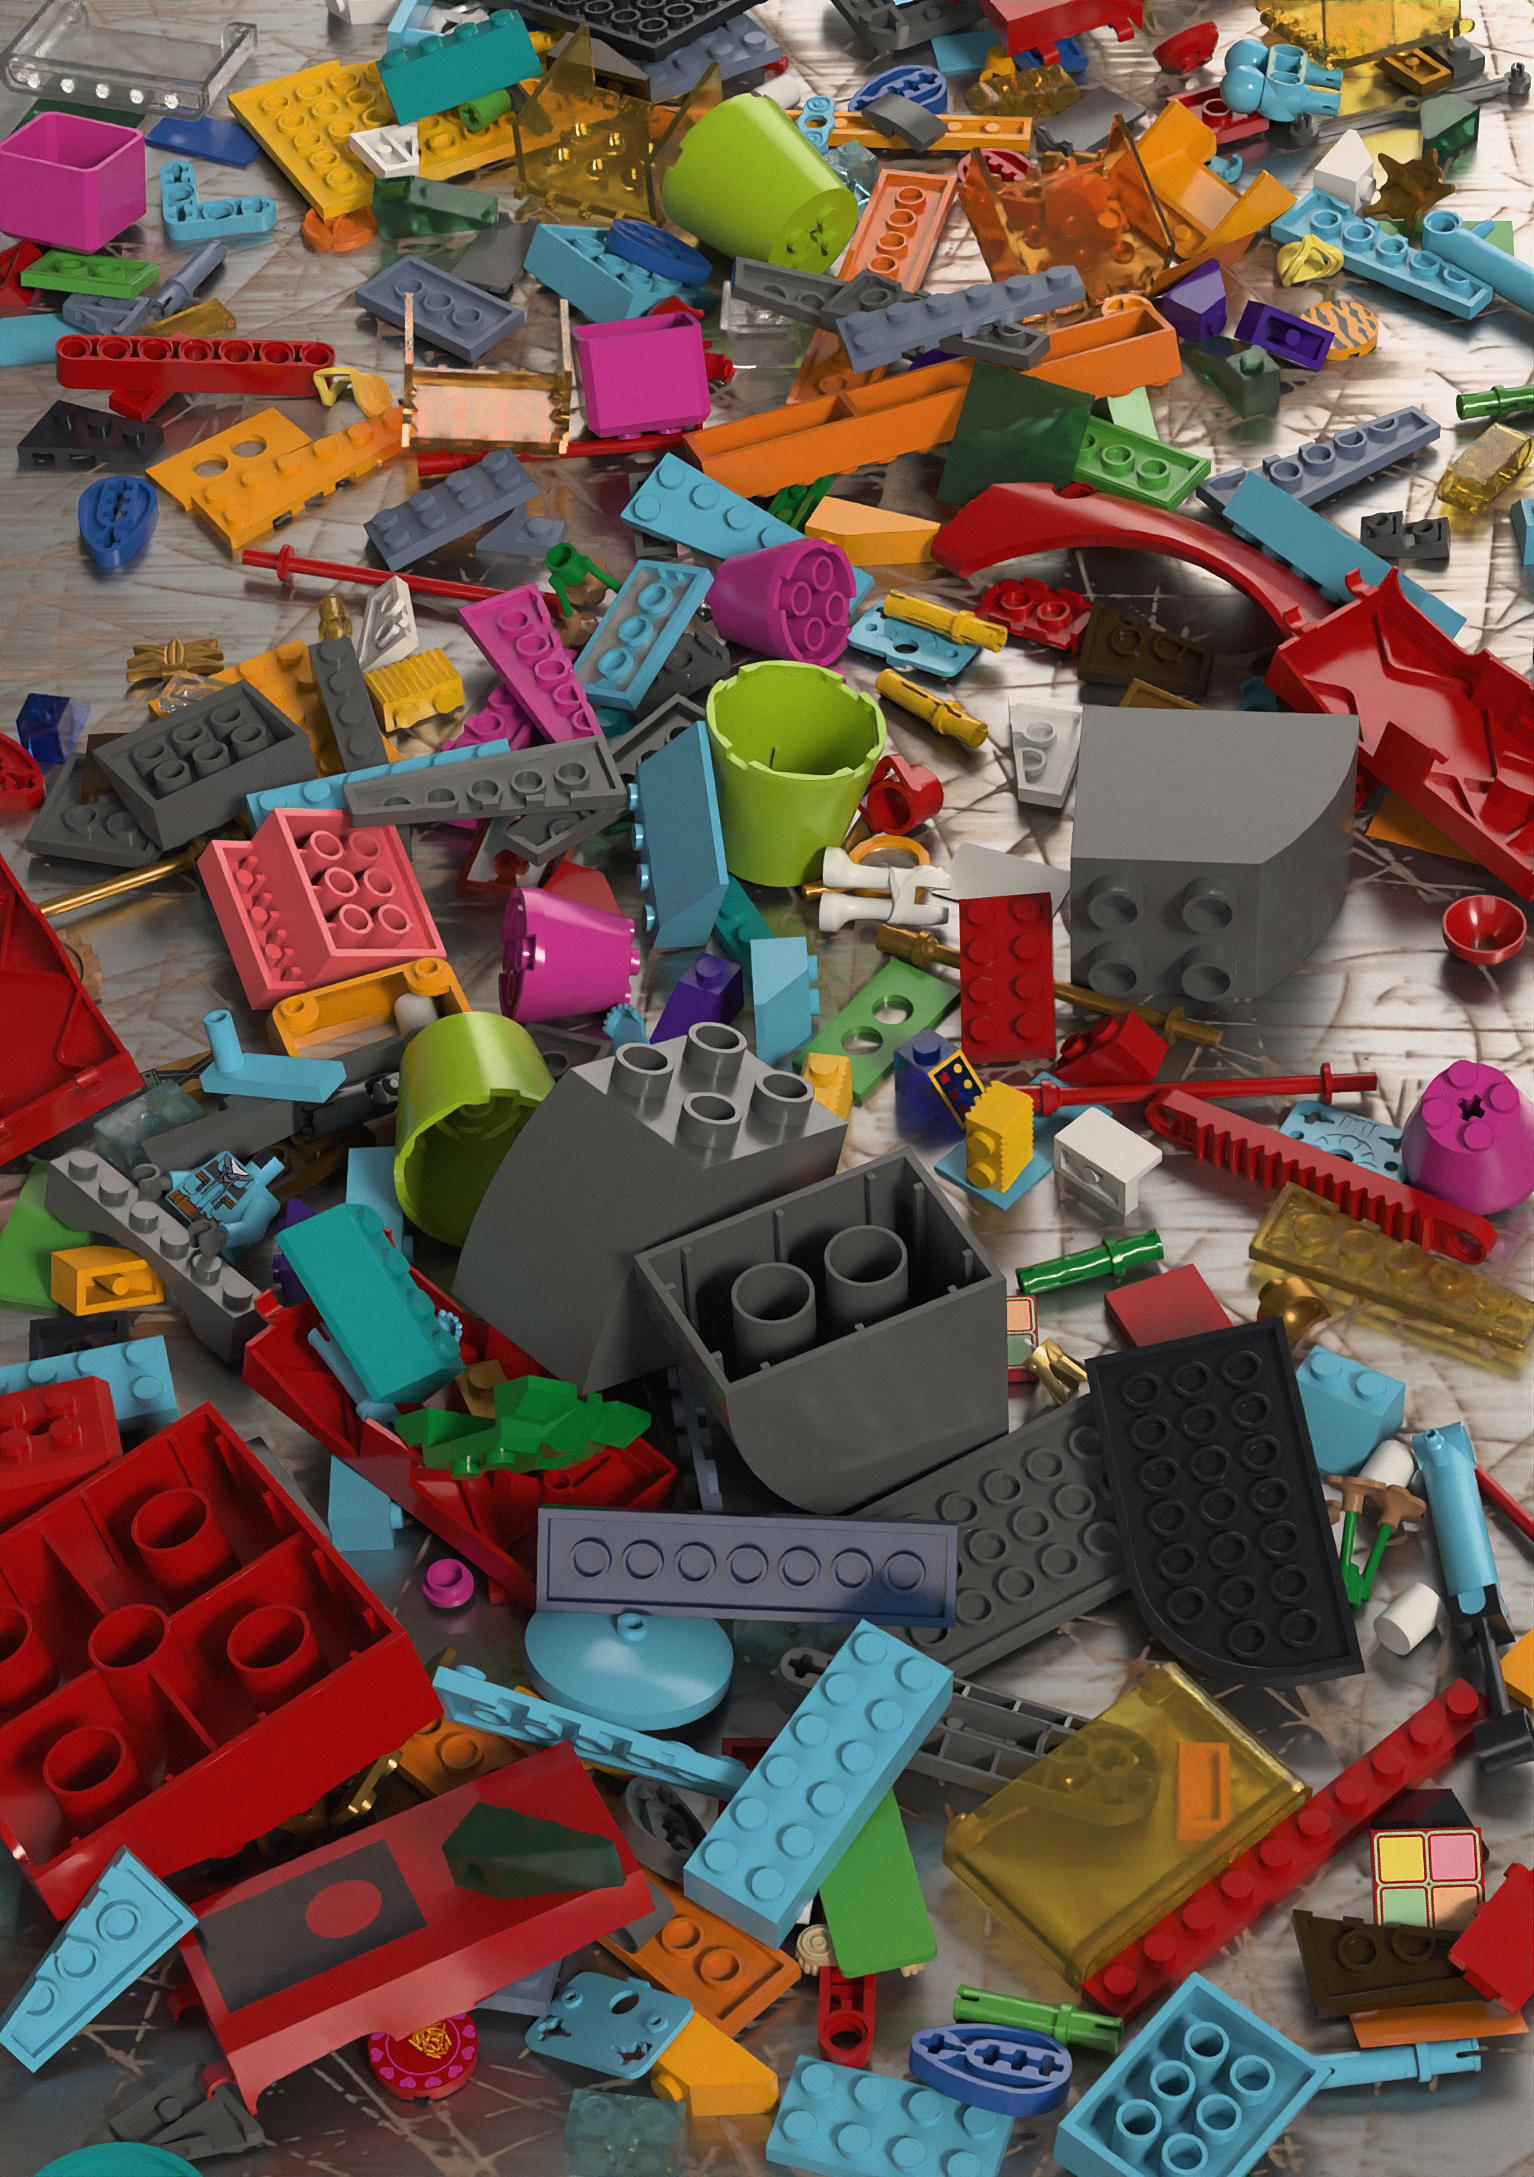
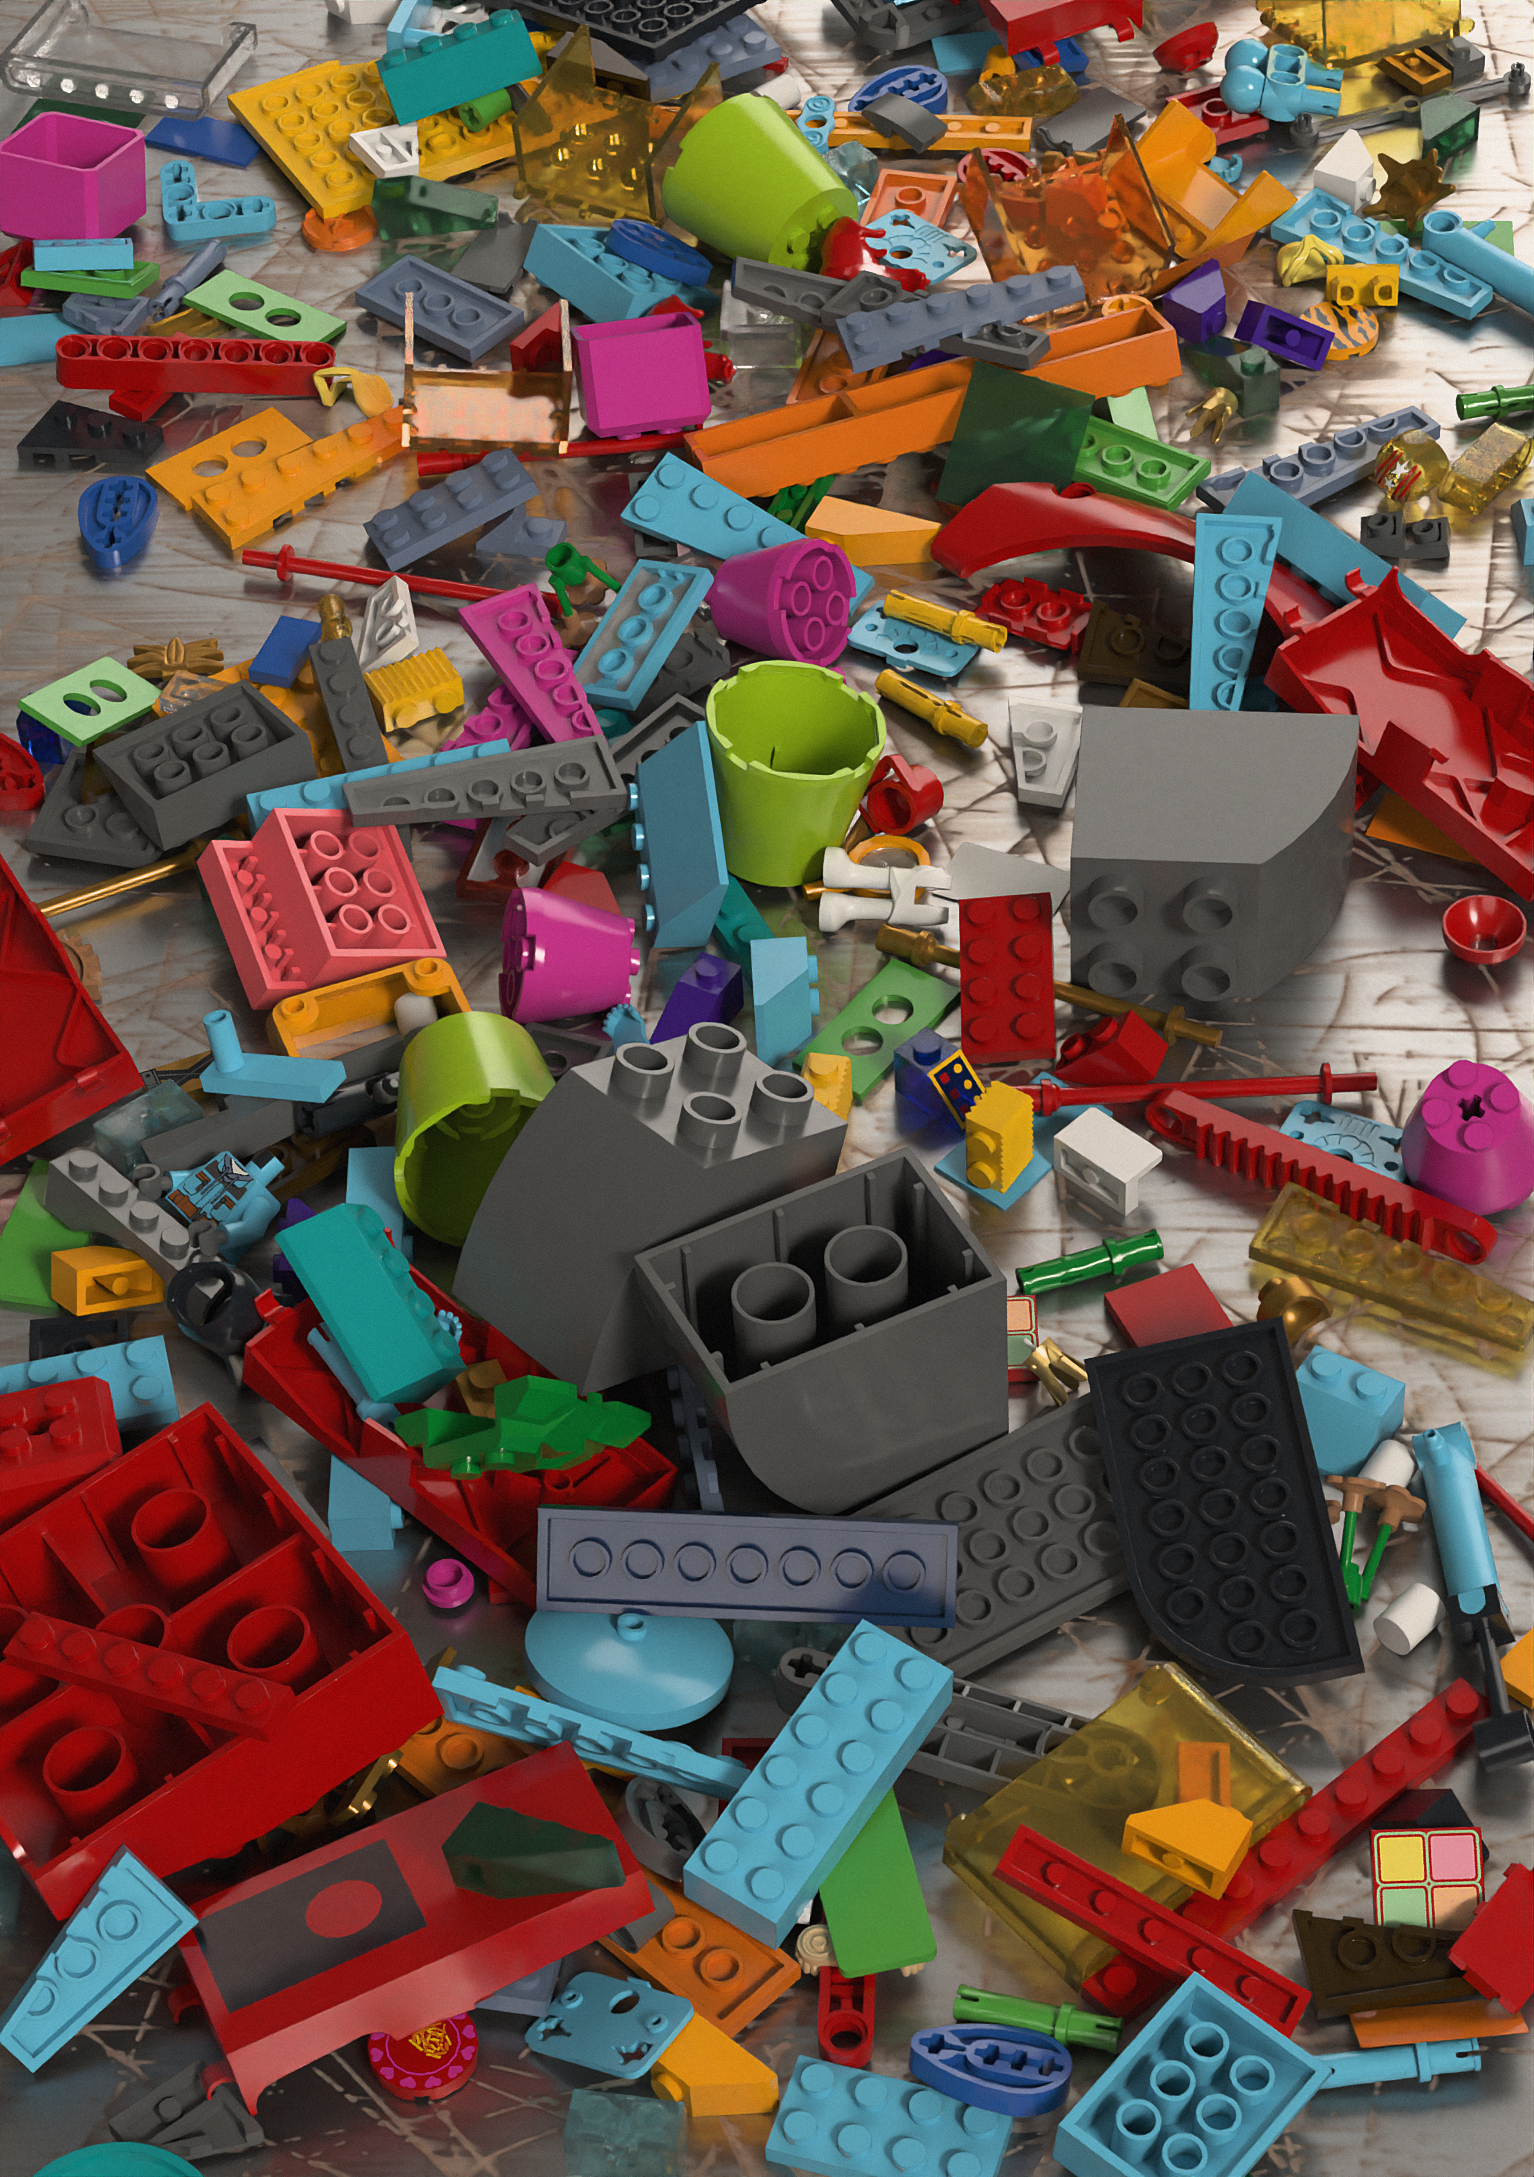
(49, 707): none -> piece
(82, 254): none -> medium azure piece
(150, 1676): none -> red plate
(221, 290): none -> bright green piece
(229, 1315): none -> black piece
(284, 652): none -> blue tile
(537, 342): none -> red slope
(847, 254): none -> red piece
(925, 242): none -> medium azure axle
(1145, 1928): none -> red plate
(1190, 1842): none -> light orange slope
(1217, 407): none -> pearl gold piece
(1229, 594): none -> medium azure wing
(1362, 284): none -> yellow hips
(1410, 466): none -> clear yellow helmet

